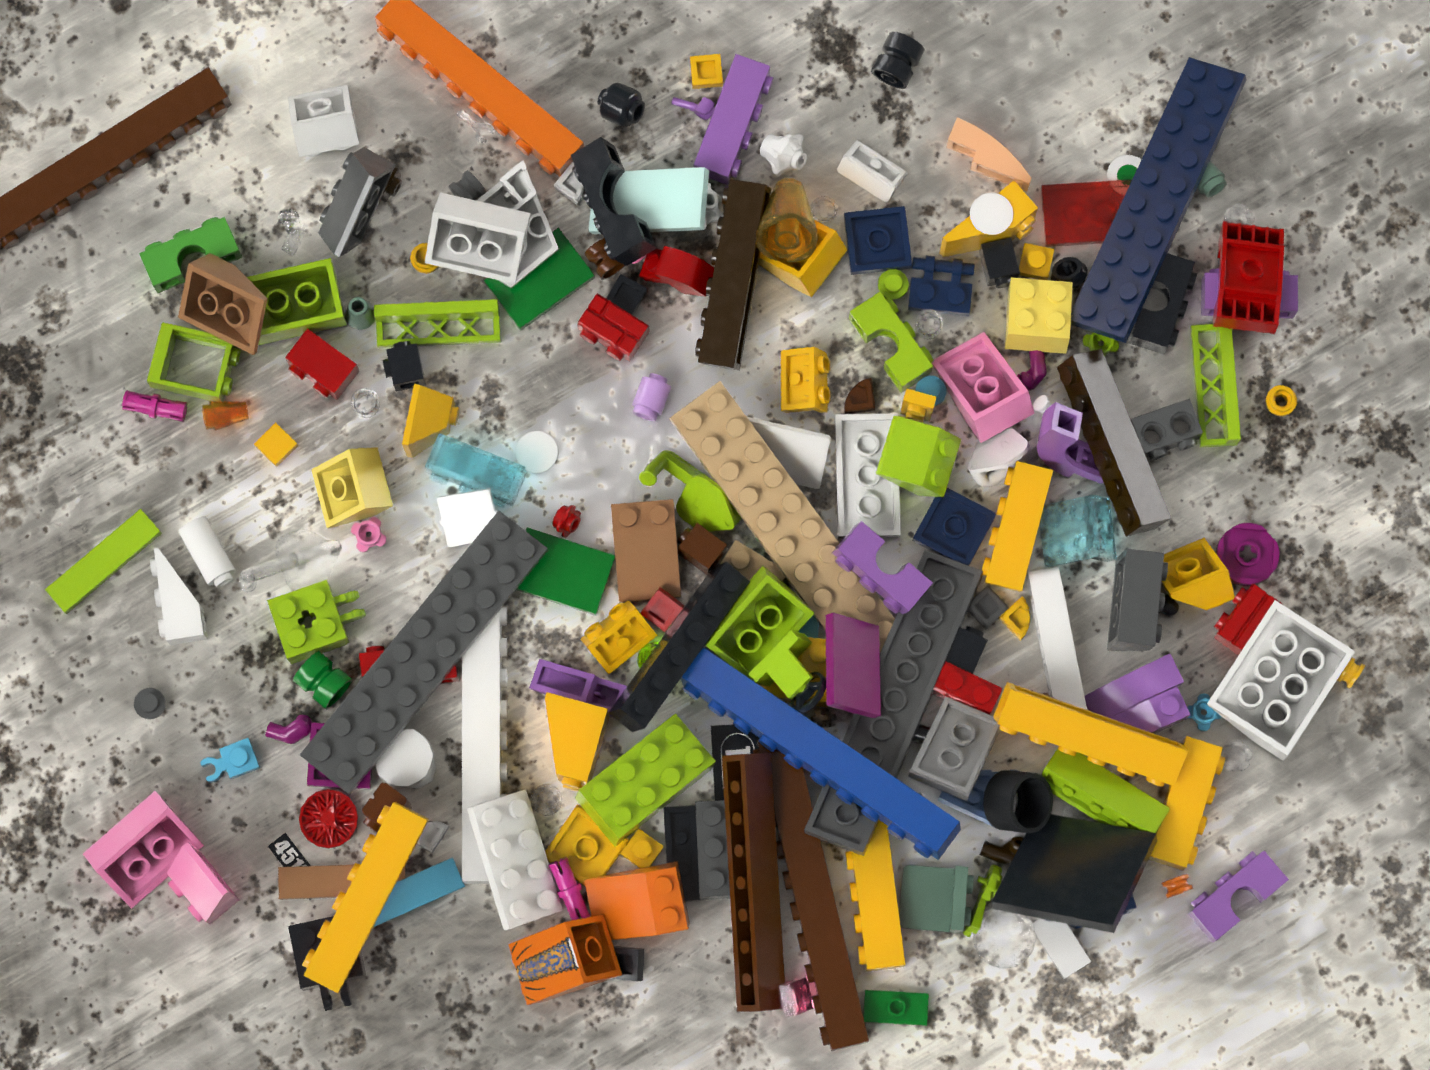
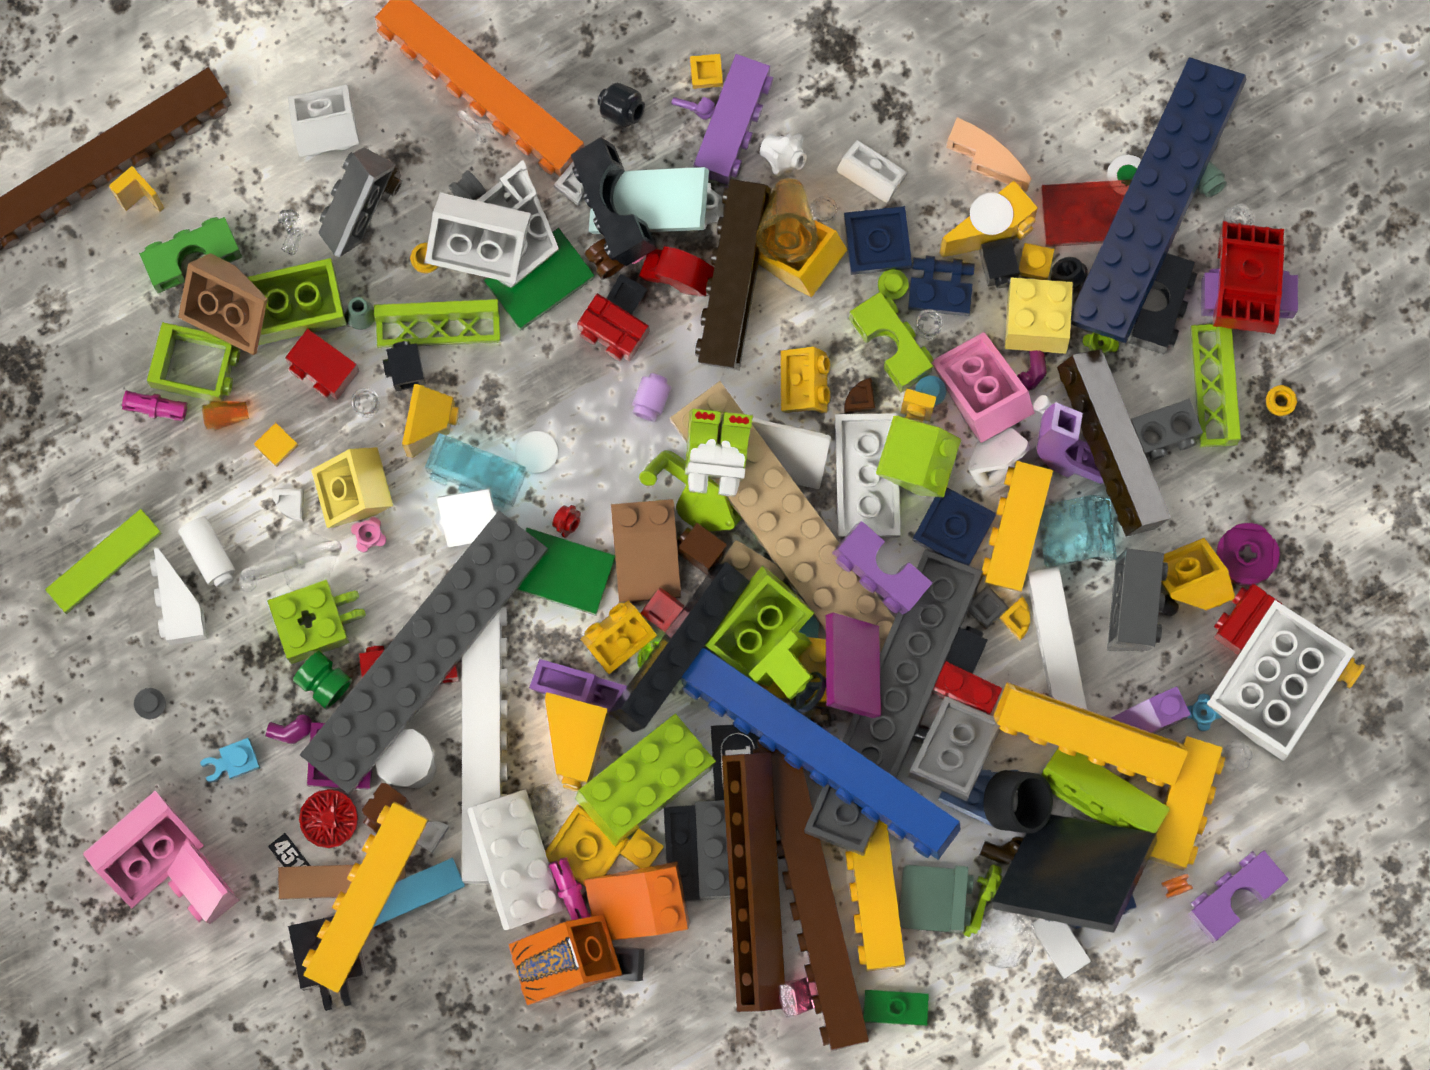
(131, 188): none -> yellow panel
(289, 502): none -> white tile
(715, 460): none -> hips
(900, 55): black wheel -> none
(1135, 687): medium lavender slope -> none

